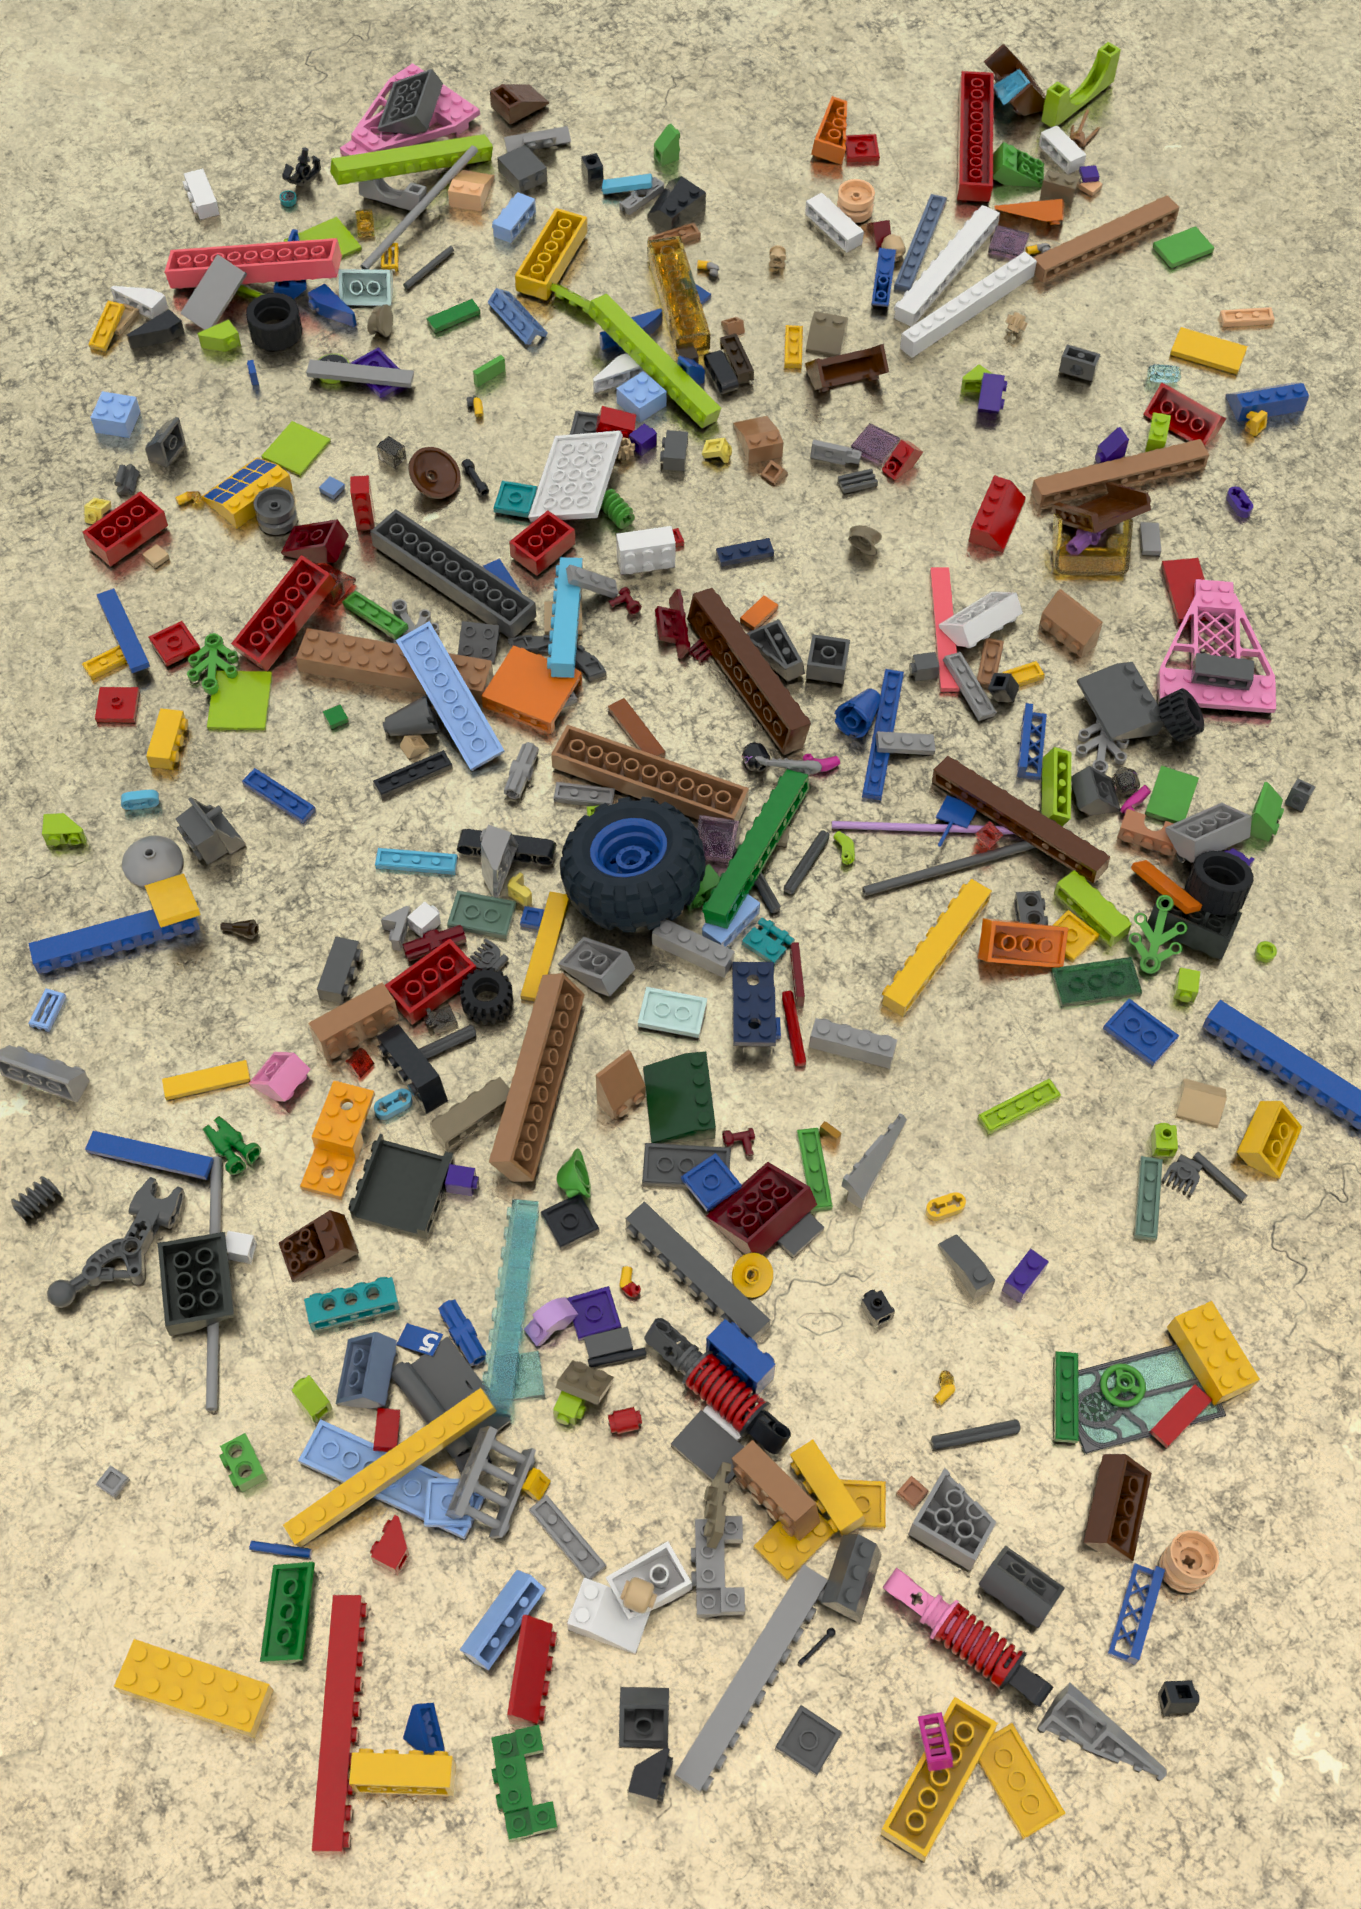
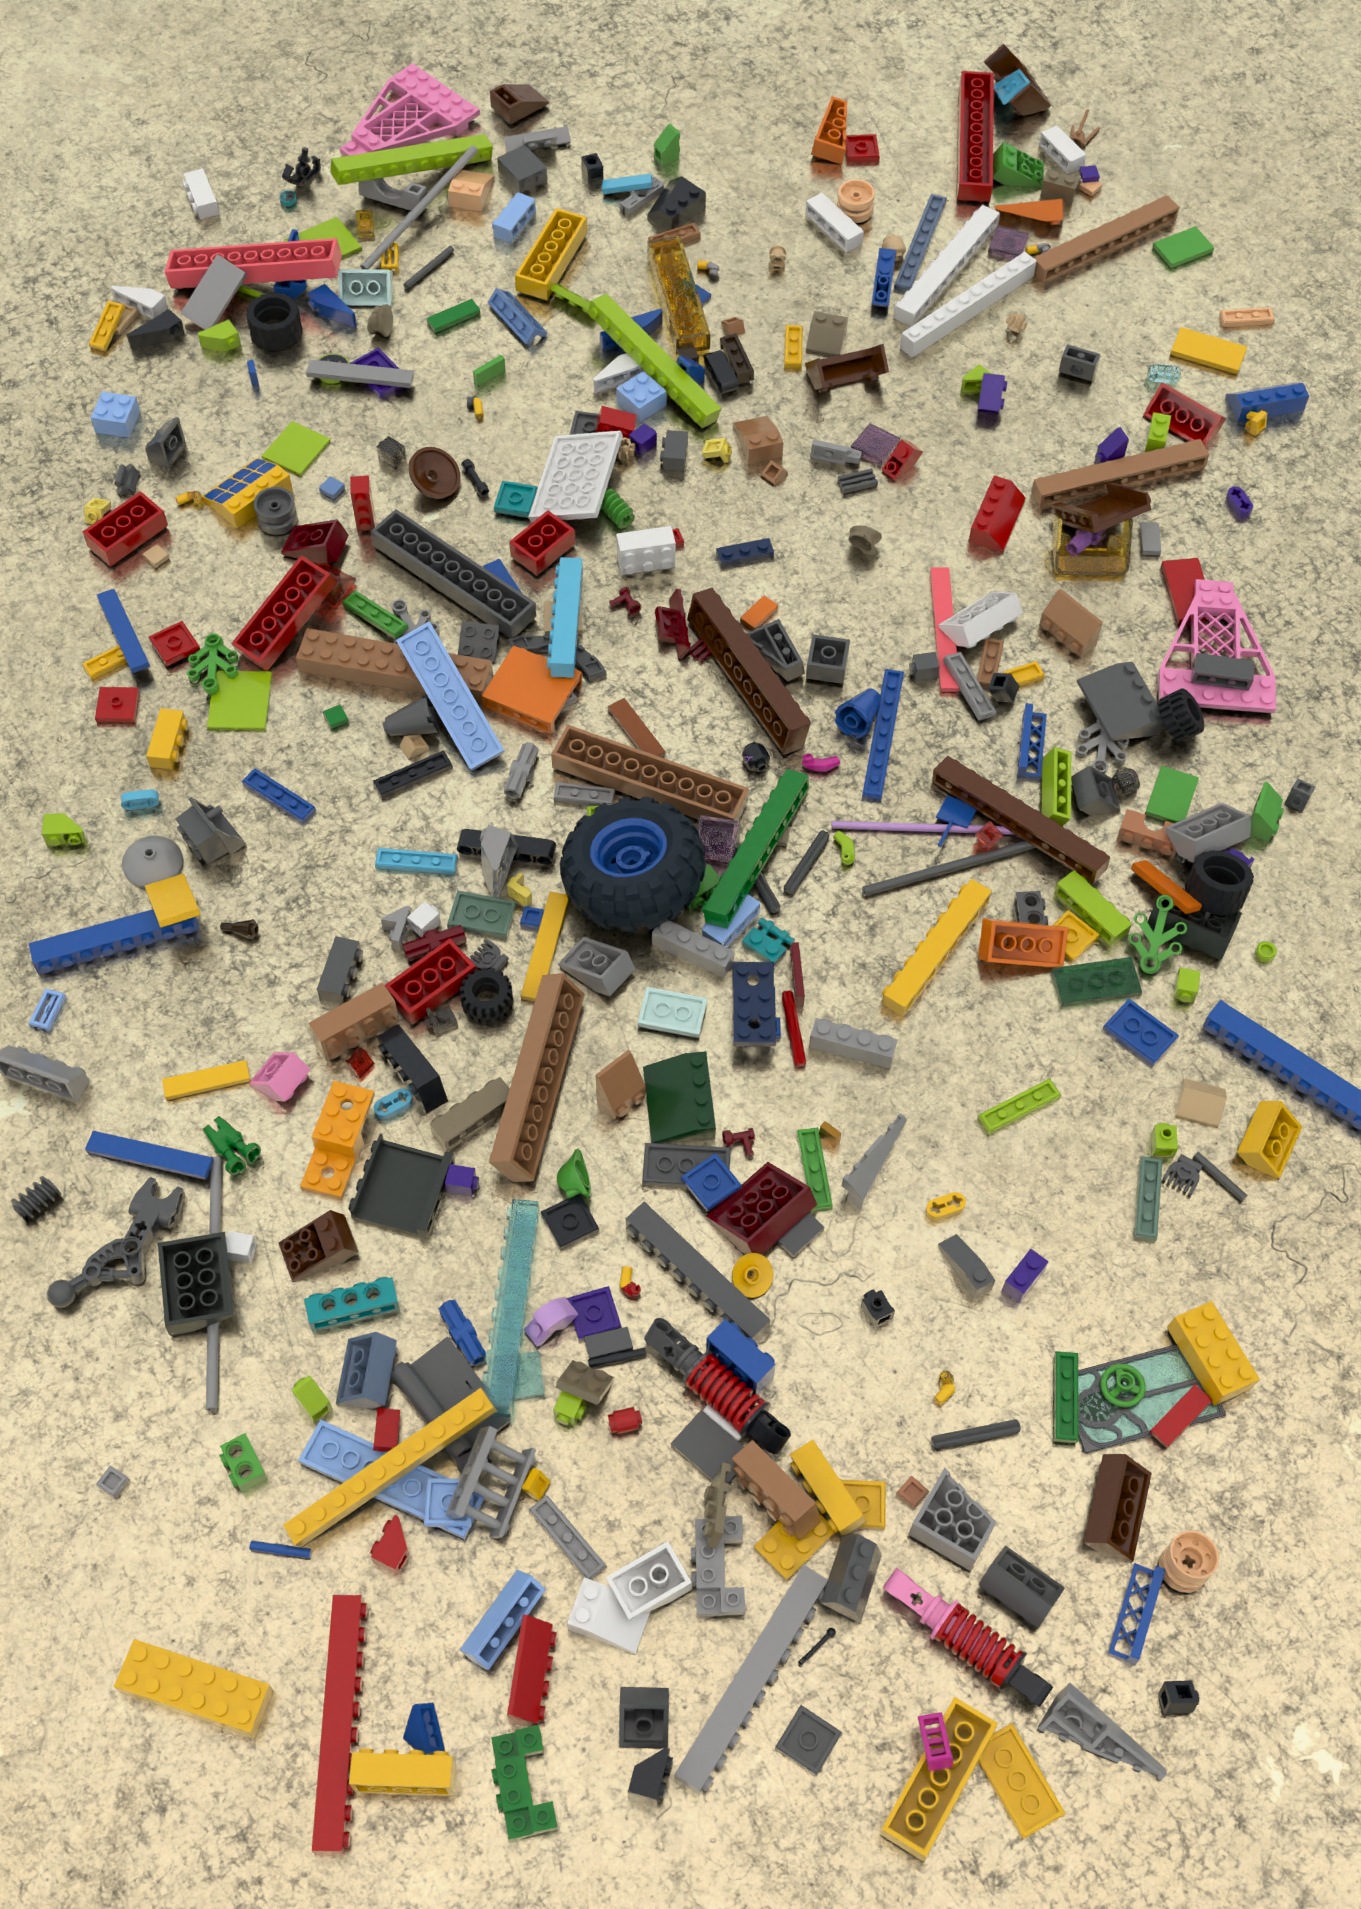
(287, 1613): green slope -> none
(411, 104): dark grey slope -> none
(419, 1339): blue sticker -> none
(448, 1041): dark grey axle -> none
(592, 581): light grey plate -> none
(638, 1595): tan head -> none
(806, 767): light grey piece -> none
(879, 231): dark red slope -> none
(905, 743): light grey plate -> none
(1061, 105): lime arch -> none
(1136, 799): dark pink arm -> none

